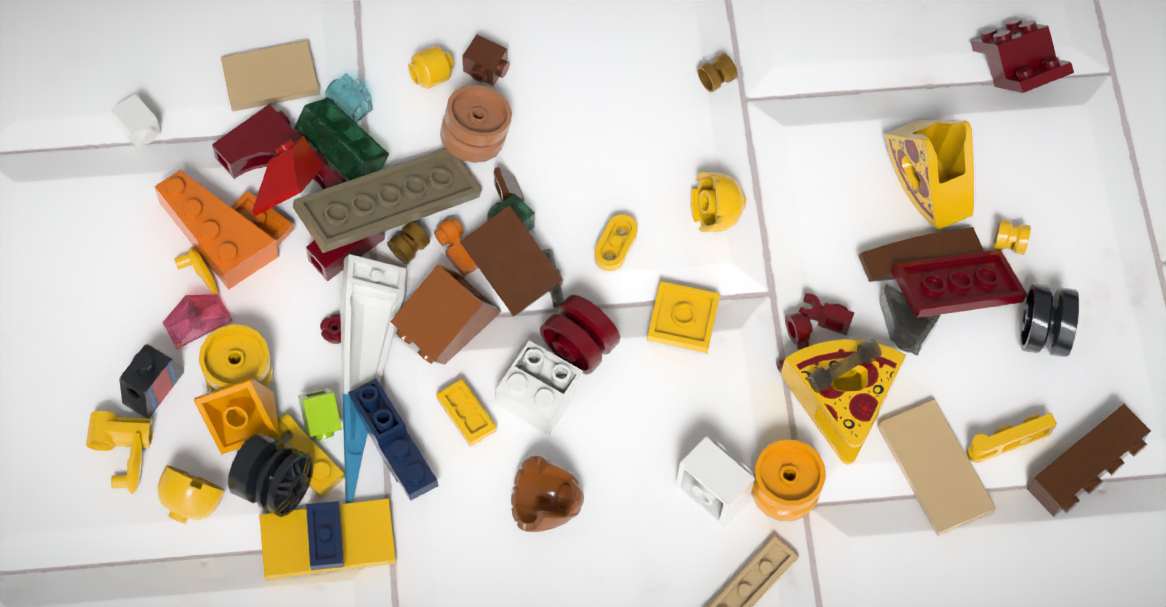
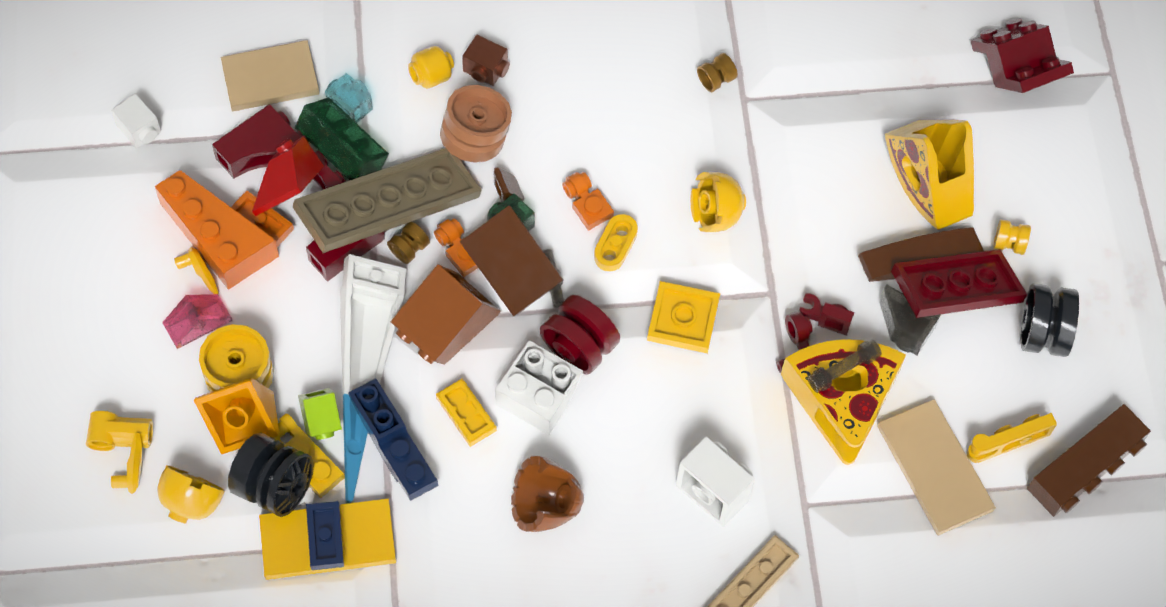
(150, 377): black torso -> none
(328, 333): dark red plate -> none
(589, 207): none -> orange plate
(788, 480): light orange wheel -> none

